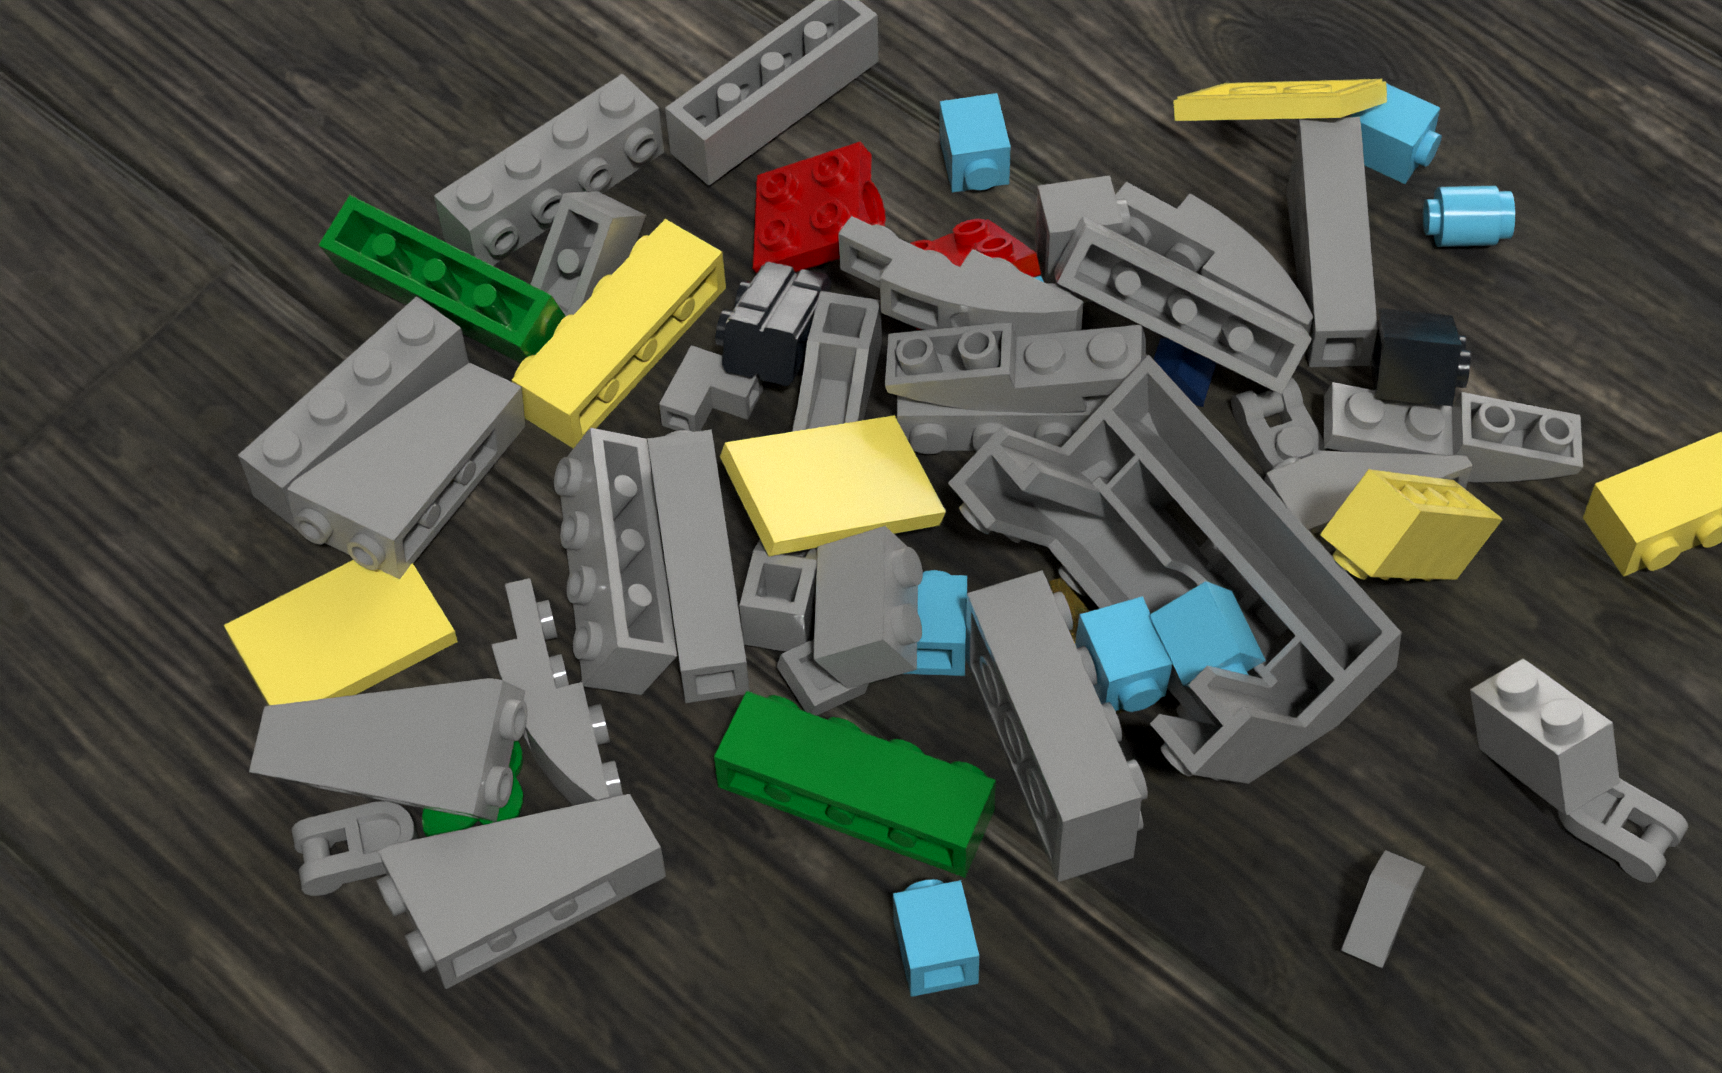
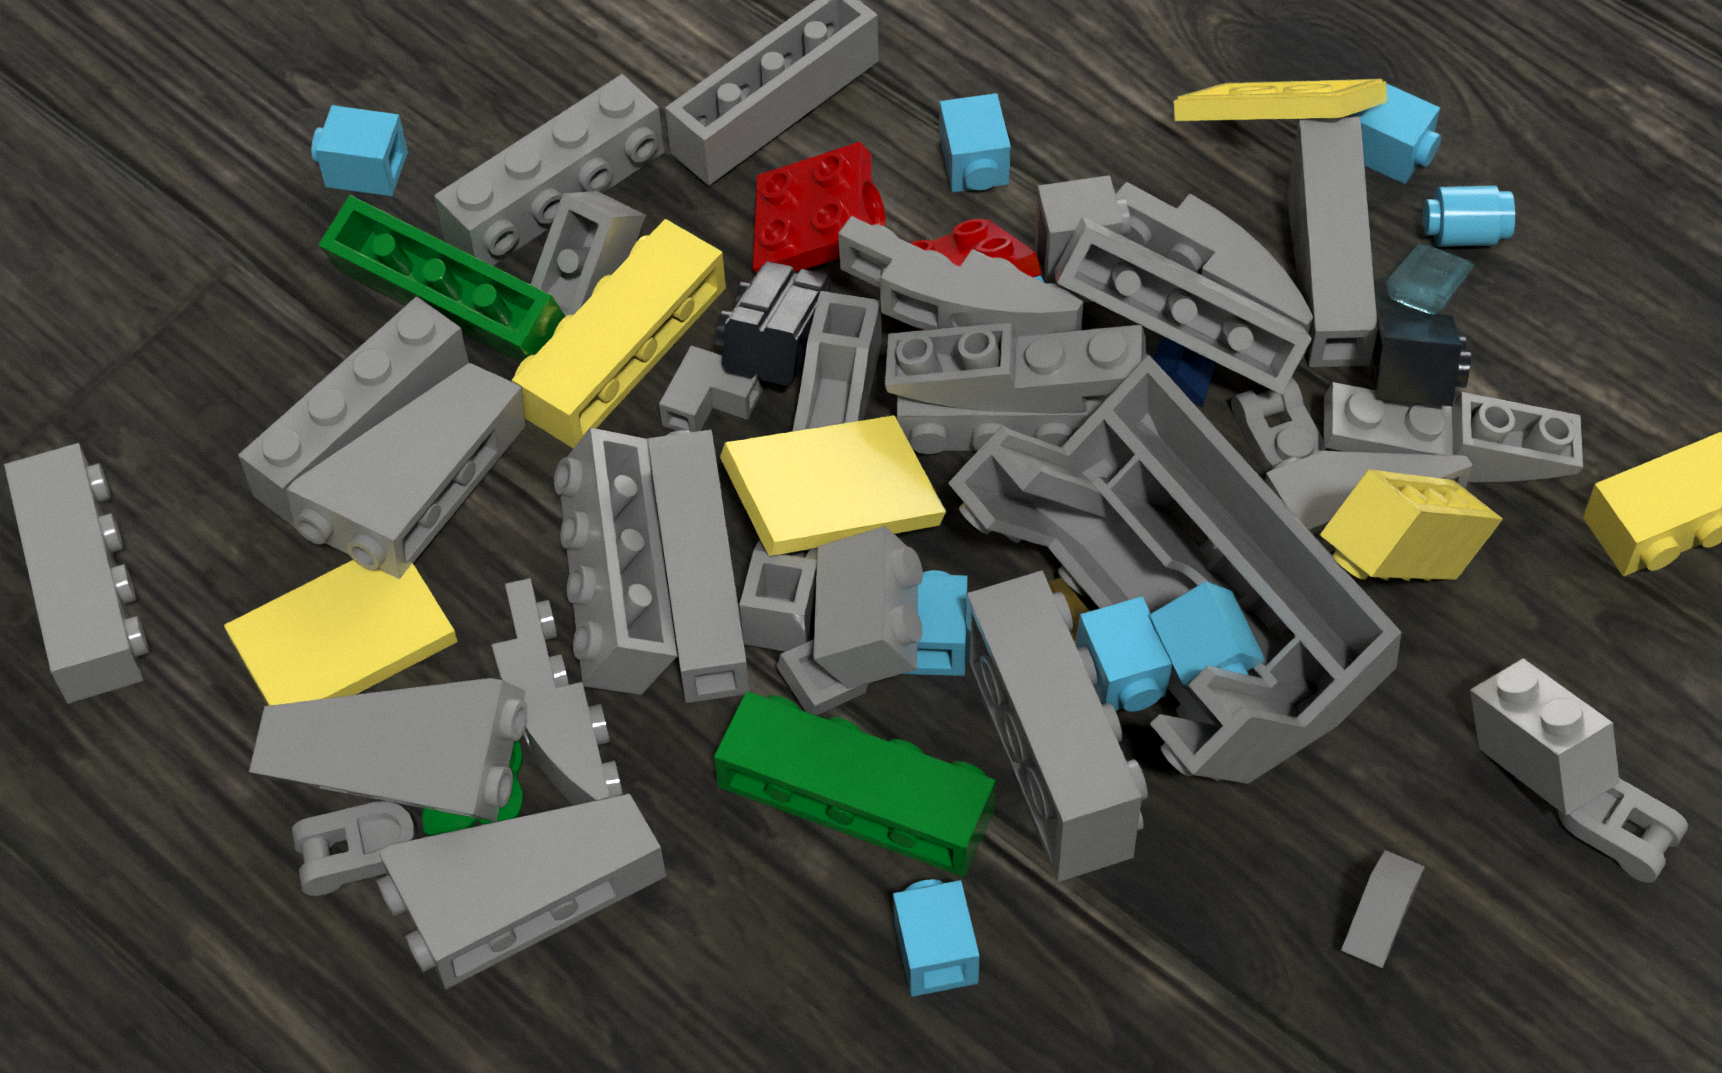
(74, 572): none -> light grey brick
(360, 150): none -> medium azure brick
(1428, 278): none -> clear light blue tile

